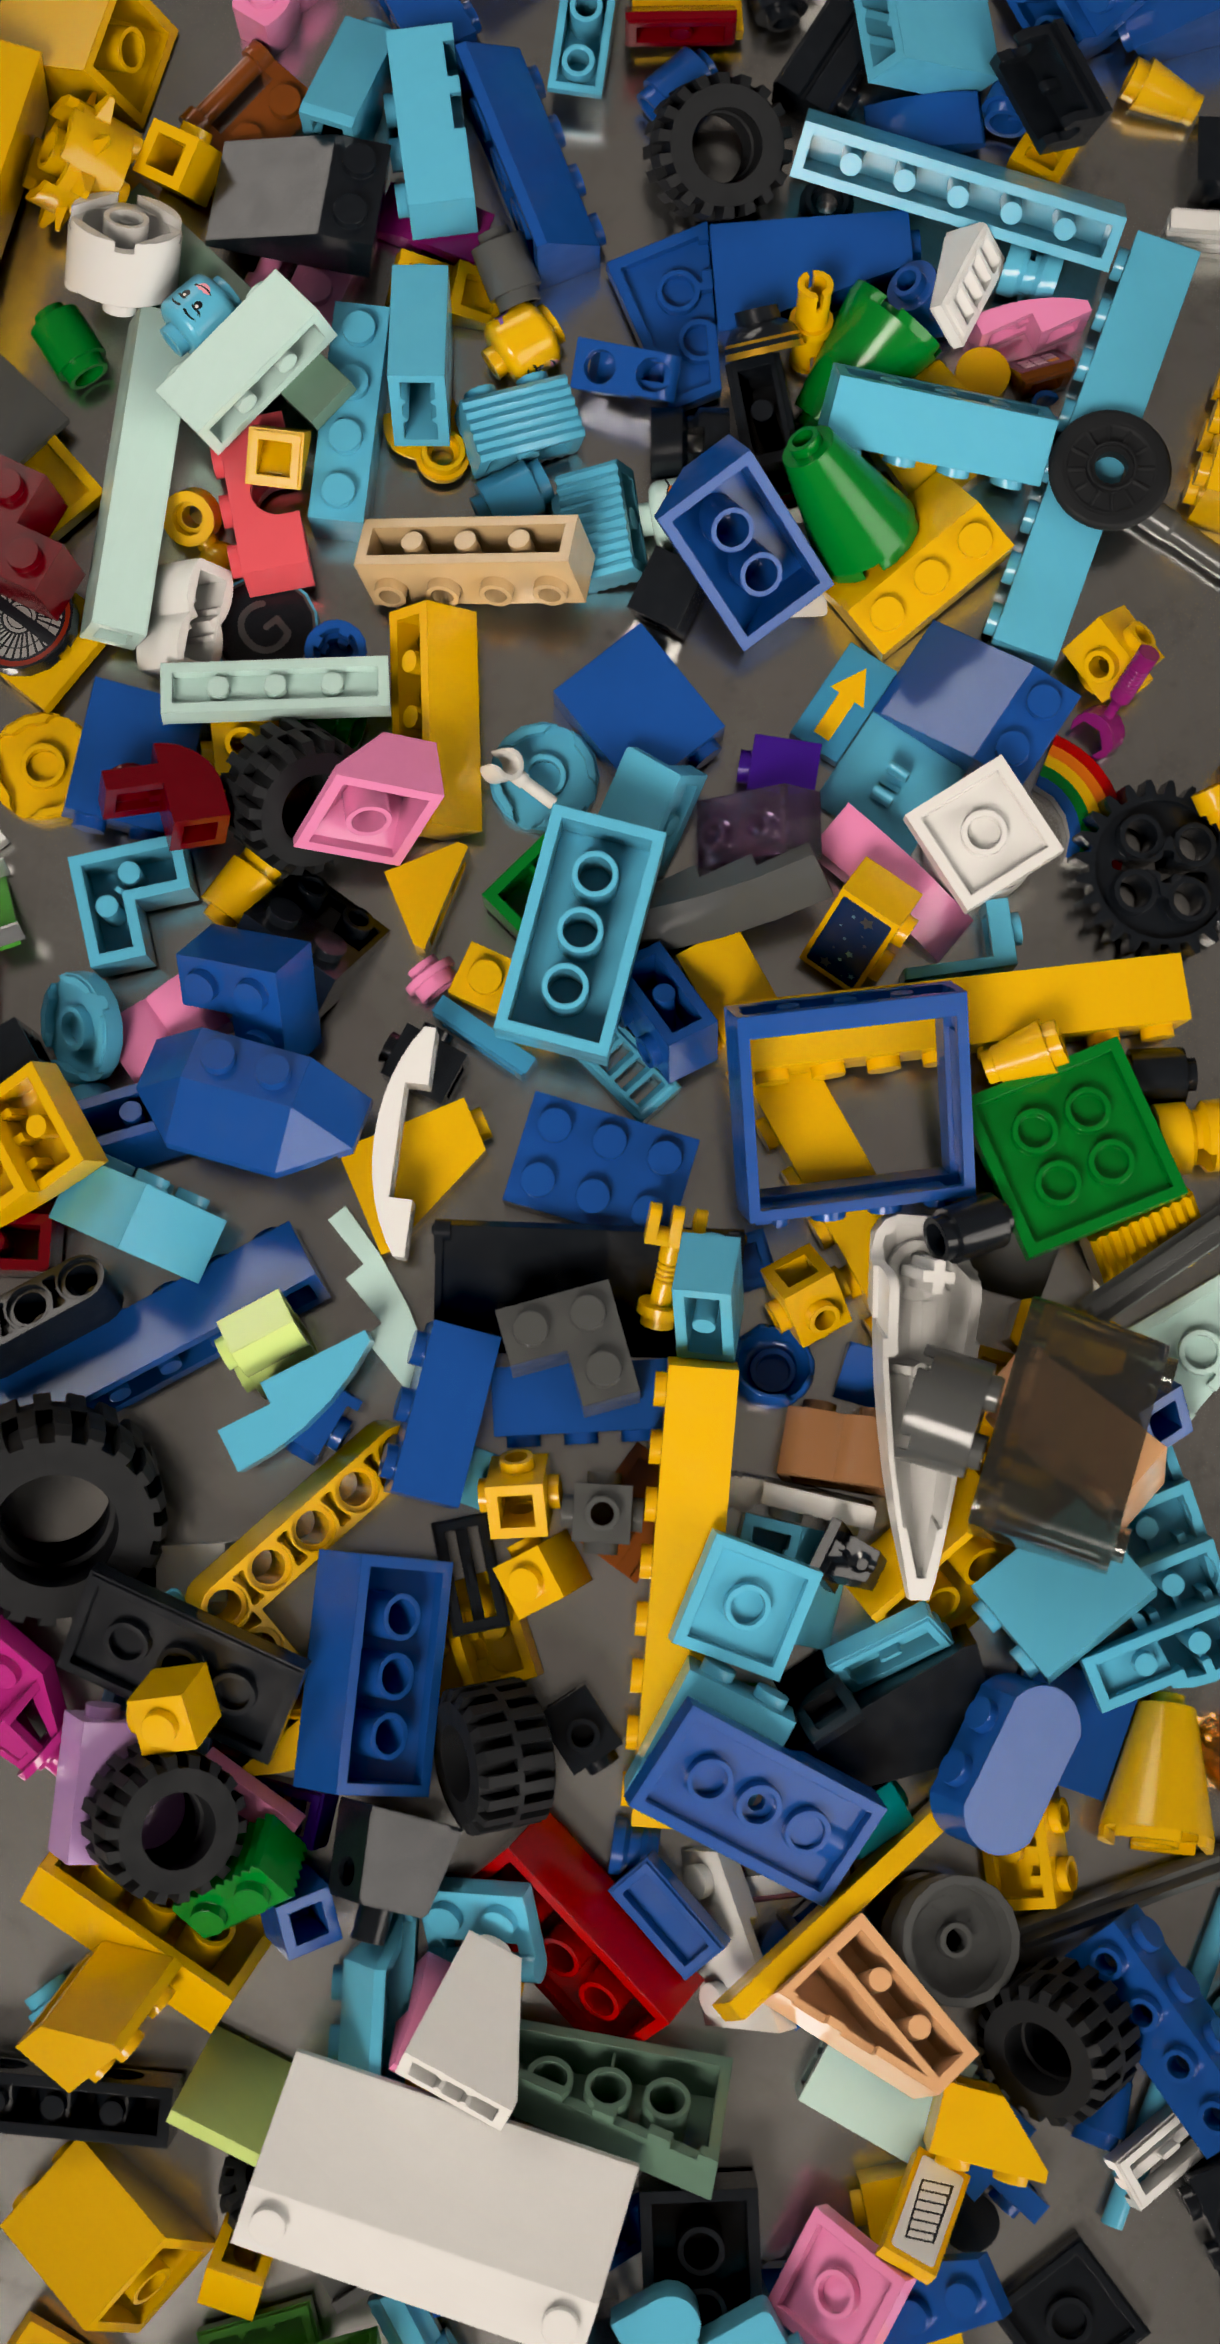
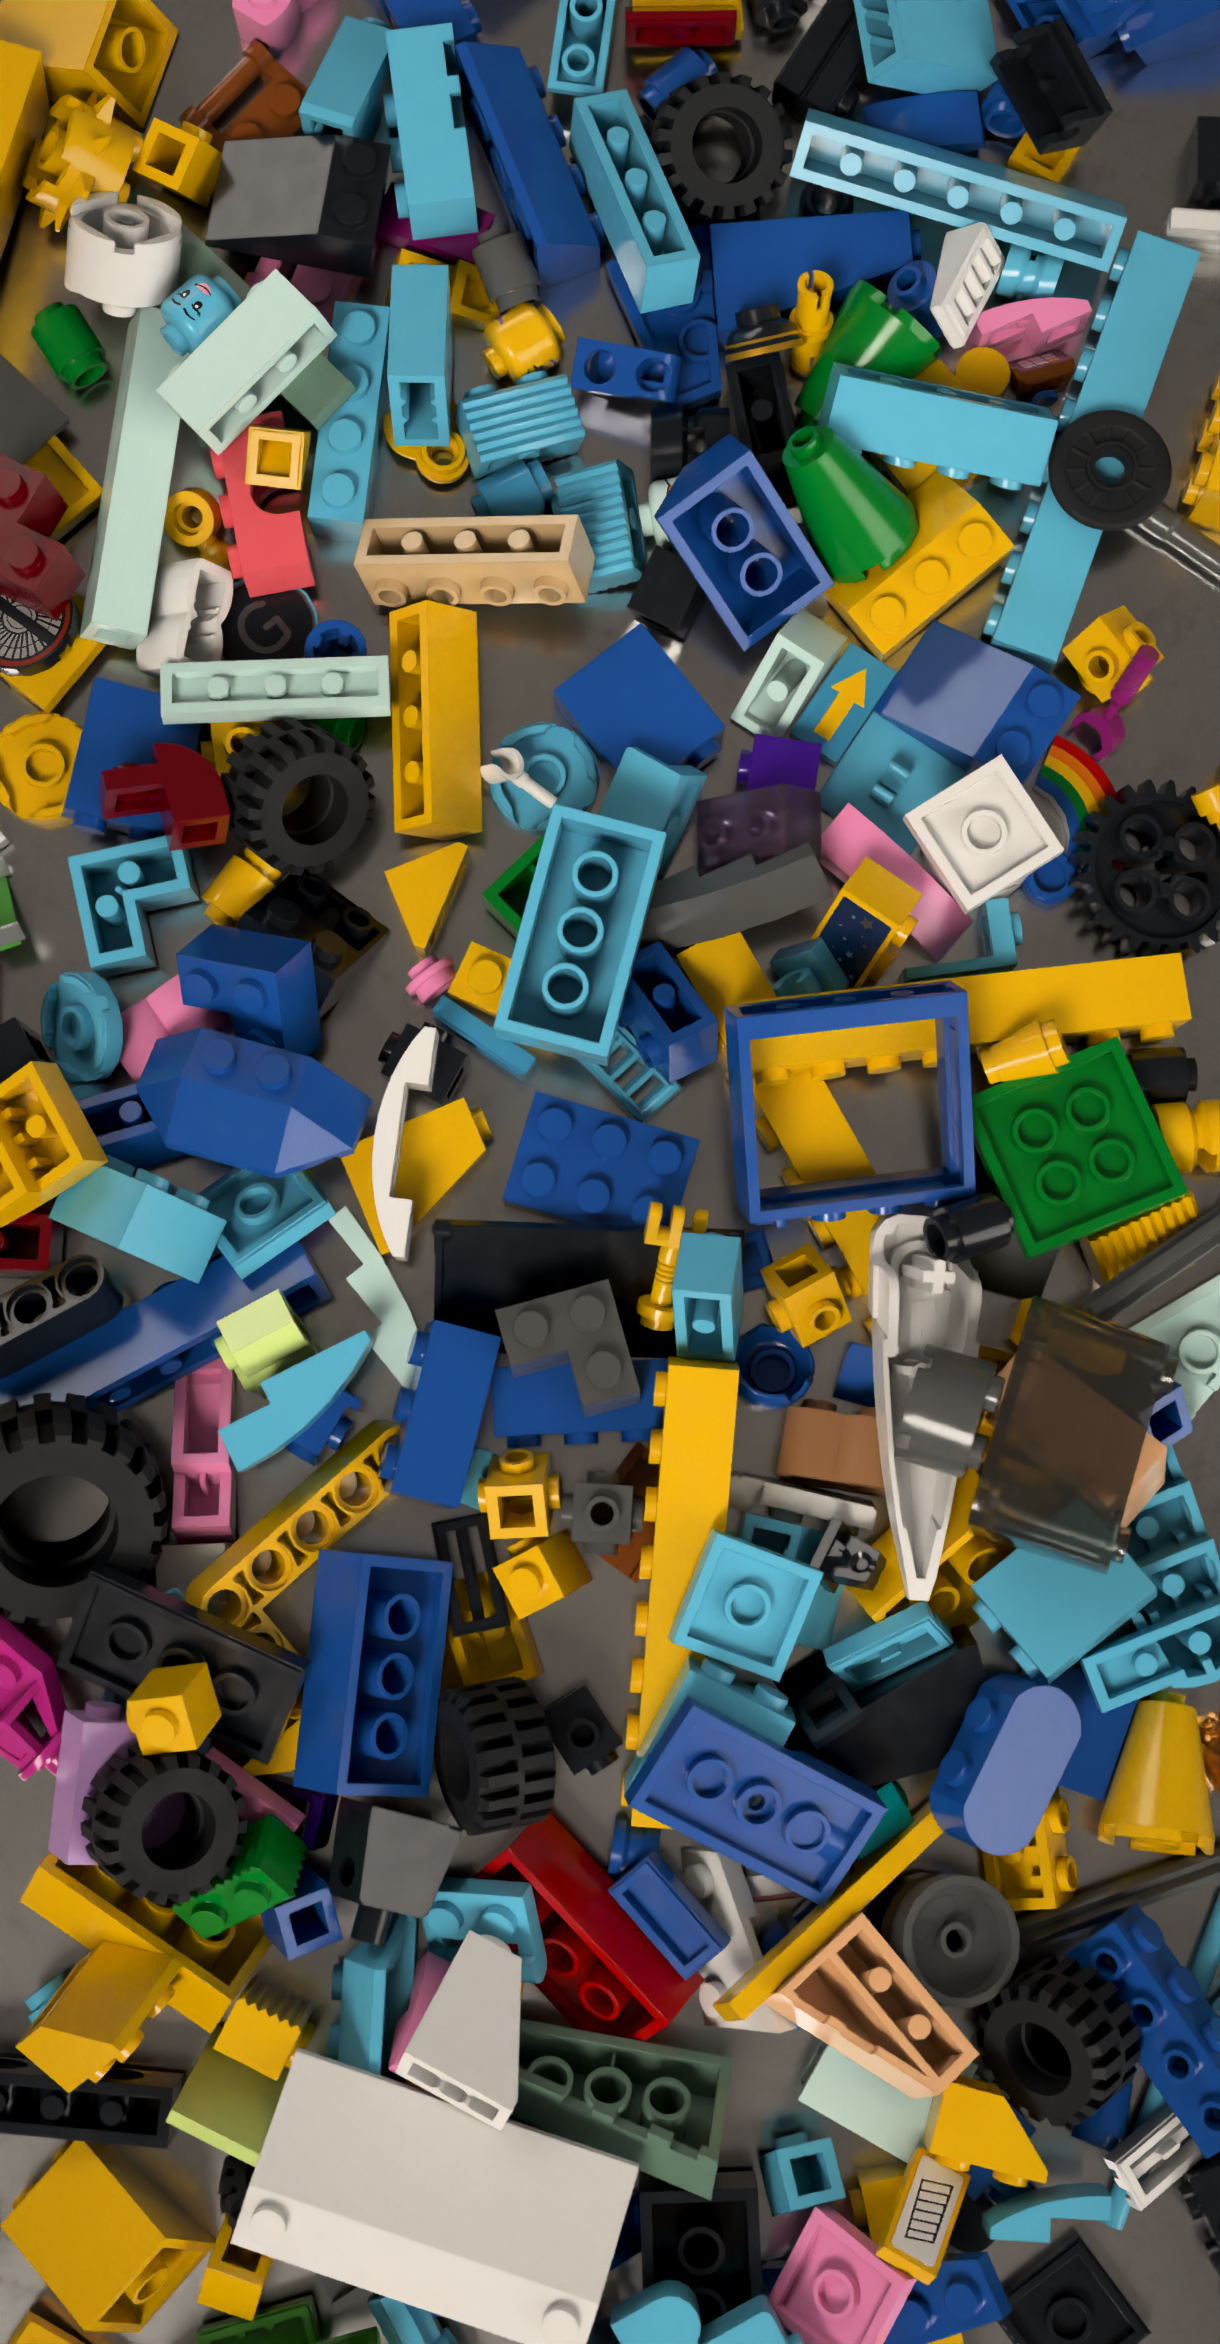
(200, 1462): none -> bright pink slope
(264, 1215): none -> medium azure tile
(265, 2029): none -> yellow brick
(375, 801): bright pink slope -> none
(633, 201): none -> medium azure brick
(788, 675): none -> light aqua slope
(800, 2174): none -> medium azure brick
(807, 969): none -> medium azure tile
(1030, 2214): none -> medium azure slope
(1049, 883): none -> blue tile
(1159, 92): yellow cone -> none

